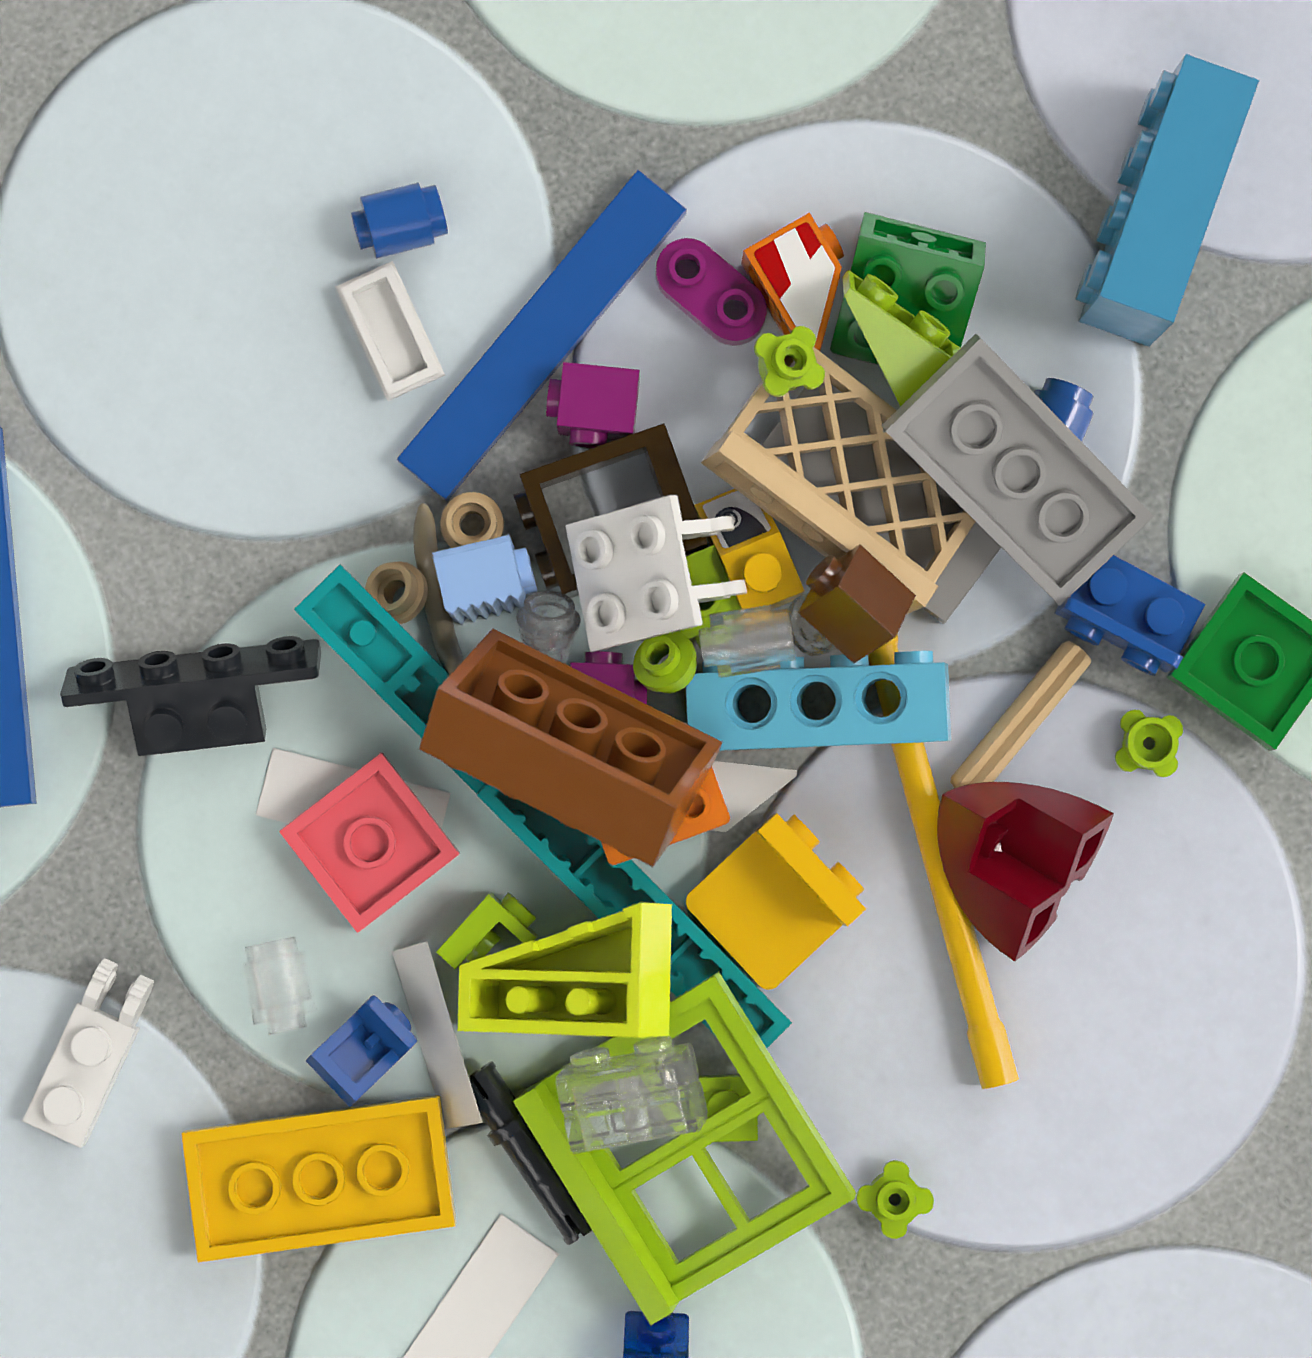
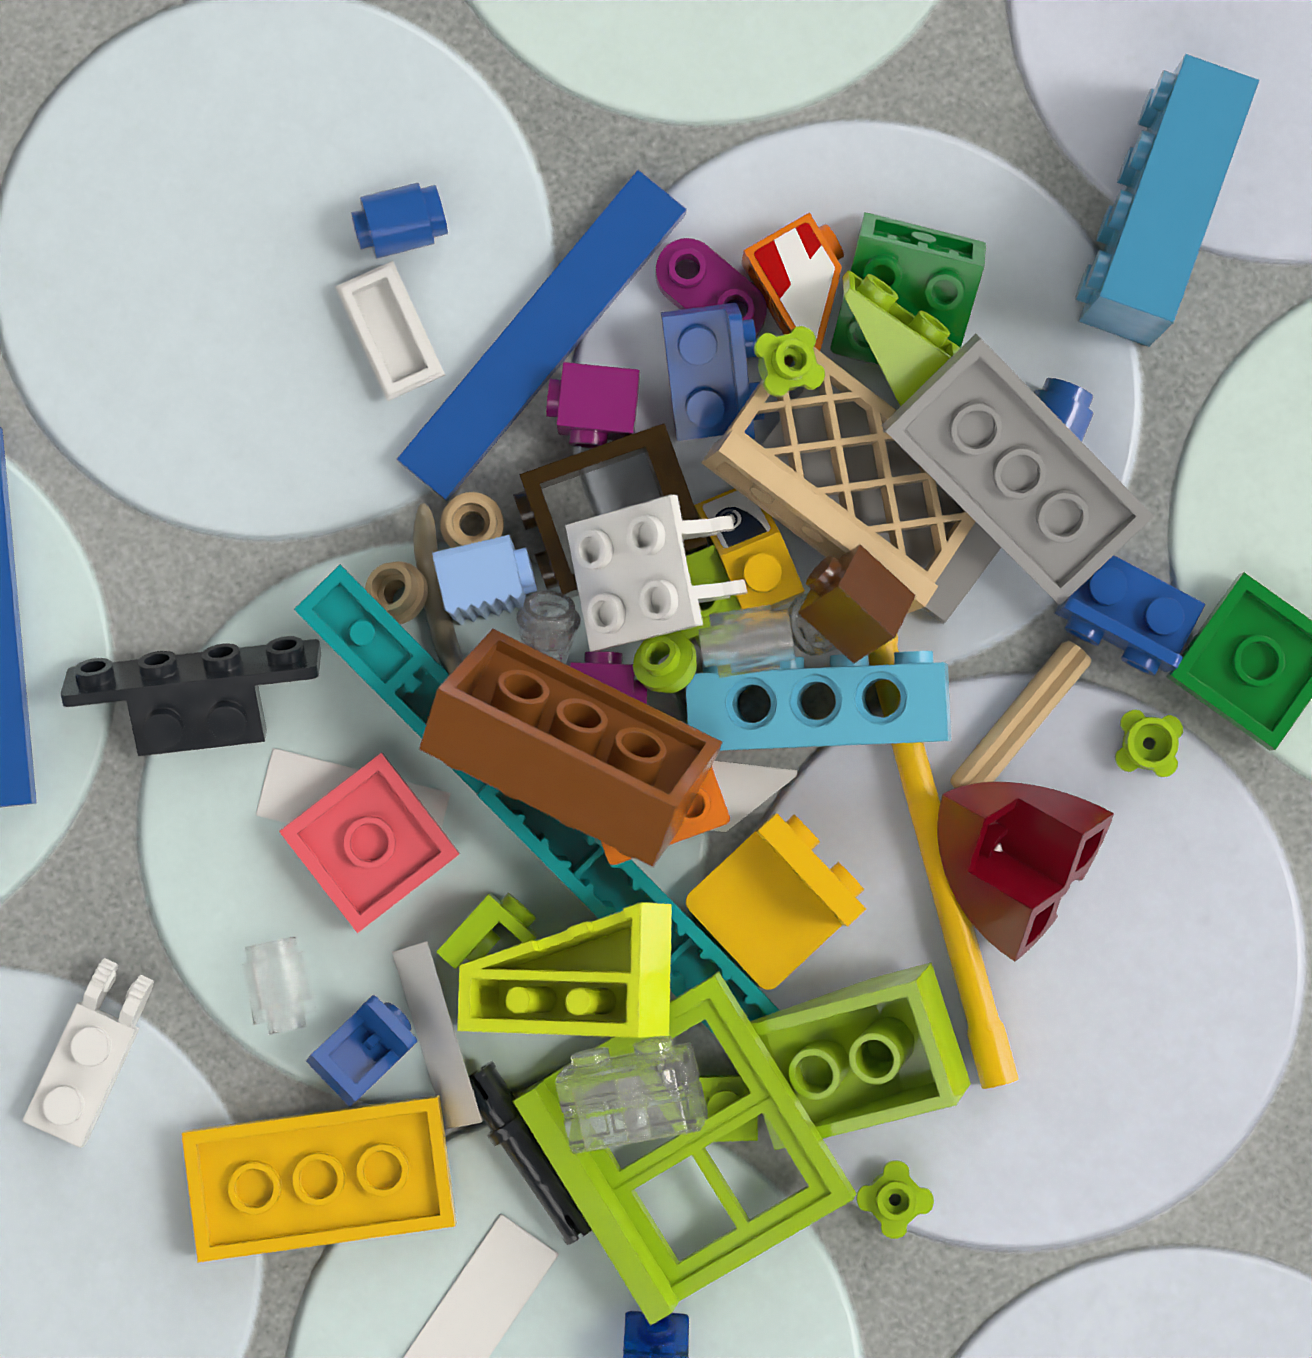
(708, 368): none -> blue bracket
(868, 1052): none -> lime slope

